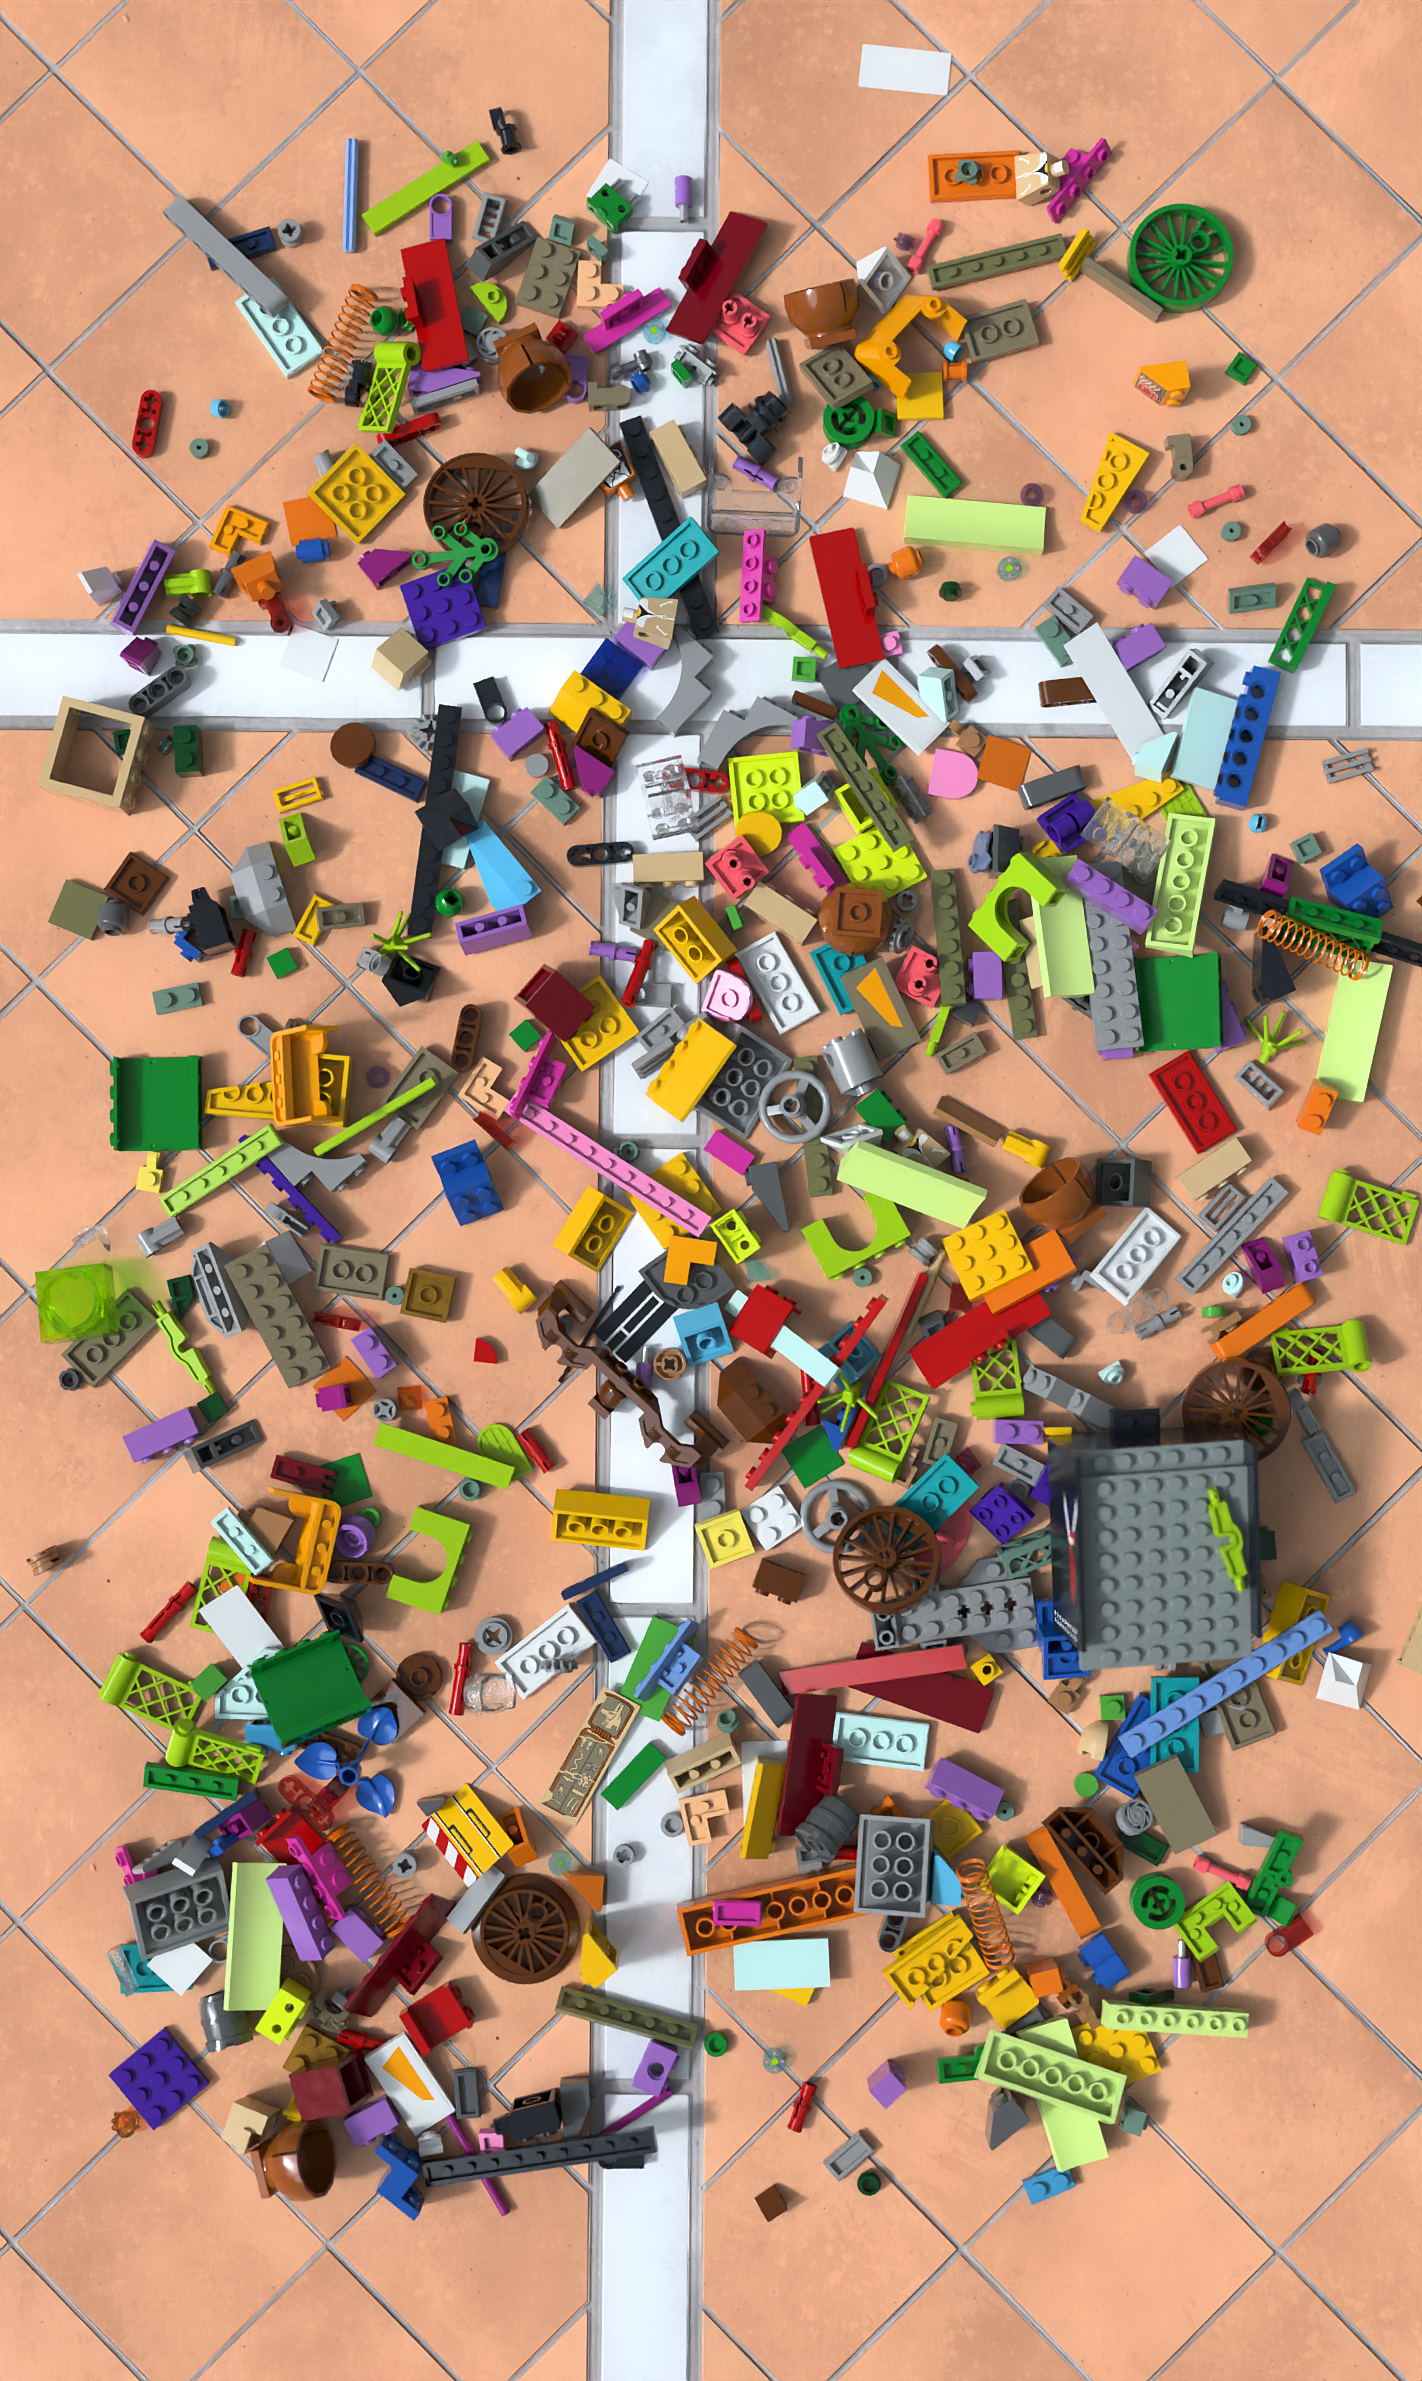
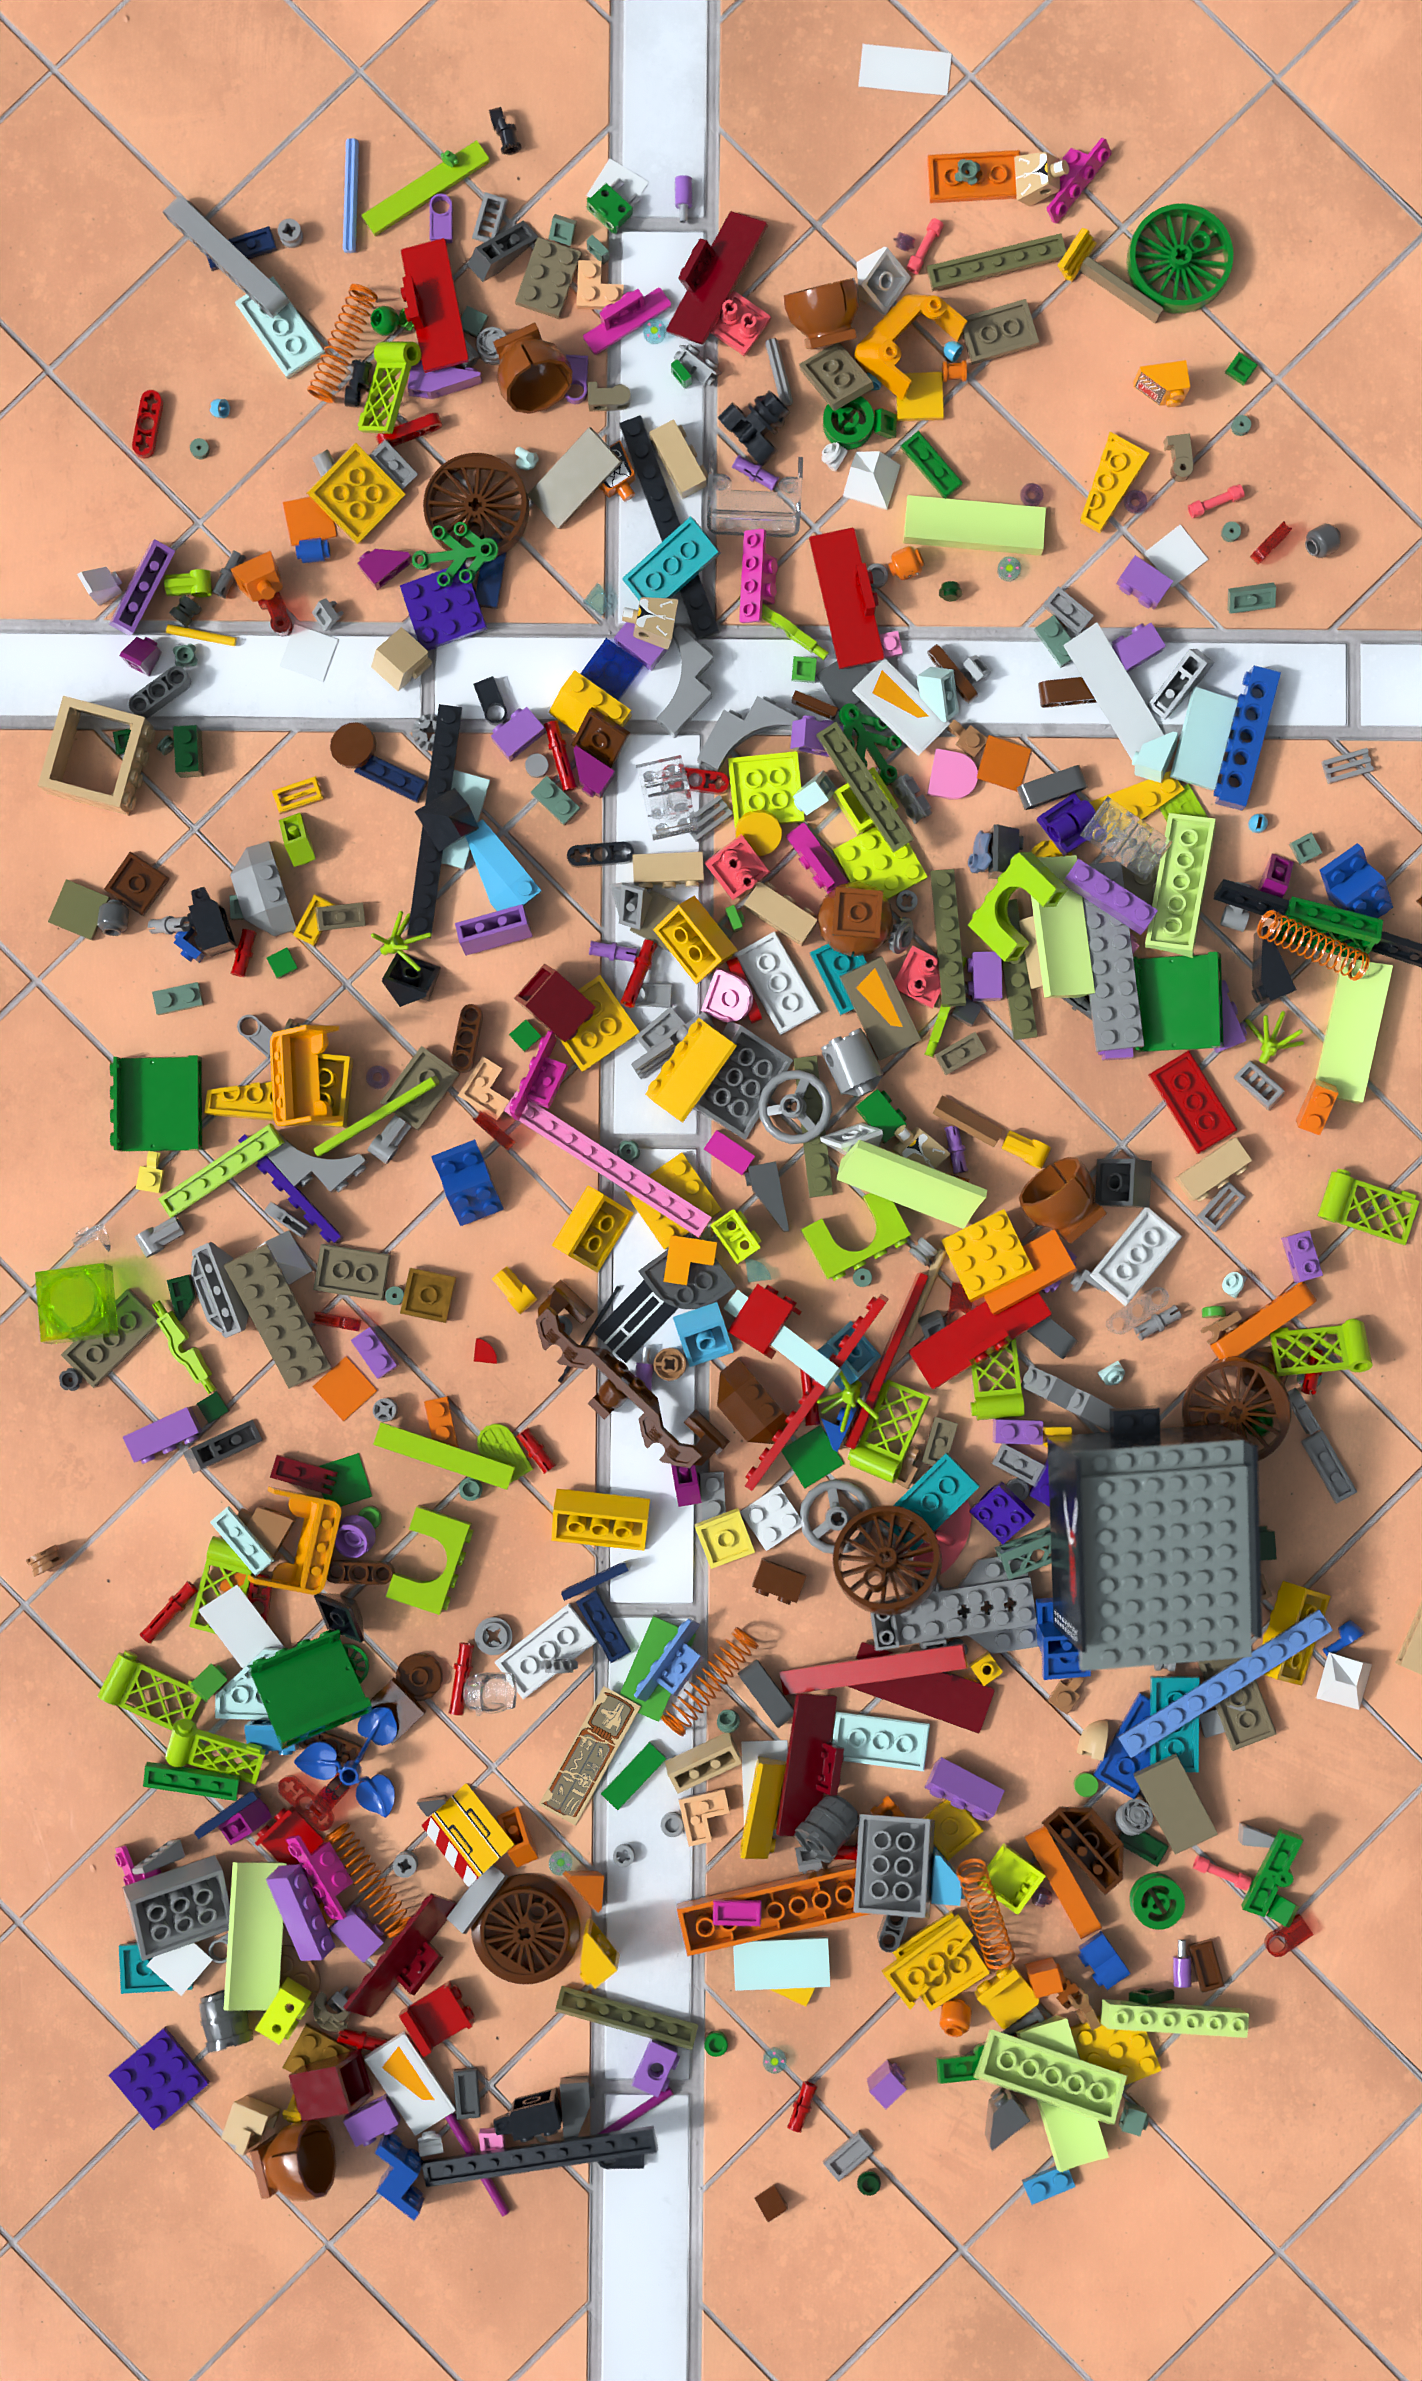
(123, 1970): clear tile -> none
(125, 2128): clear orange animal -> none
(192, 1854): white tile -> none
(222, 1844): blue plate -> none
(234, 525): light orange tile -> none
(334, 1397): magenta slope -> none
(373, 961): light grey piece -> none
(409, 1398): clear orange slope -> none
(445, 396): light grey tile -> none
(449, 902): green piece -> none
(492, 299): lime plate -> none
(562, 336): red tile -> none
(640, 382): blue plate -> none
(642, 361): flat silver bar -> none
(968, 1461): clear pink plate -> none
(1008, 1814): sand green piece -> none
(1112, 1707): bright green plate -> none
(1219, 1904): lime plate -> none
(1222, 1527): lime piece -> none
(1231, 1235): light grey plate -> none
(1263, 1265): magenta slope -> none
(1310, 625): green fence -> none

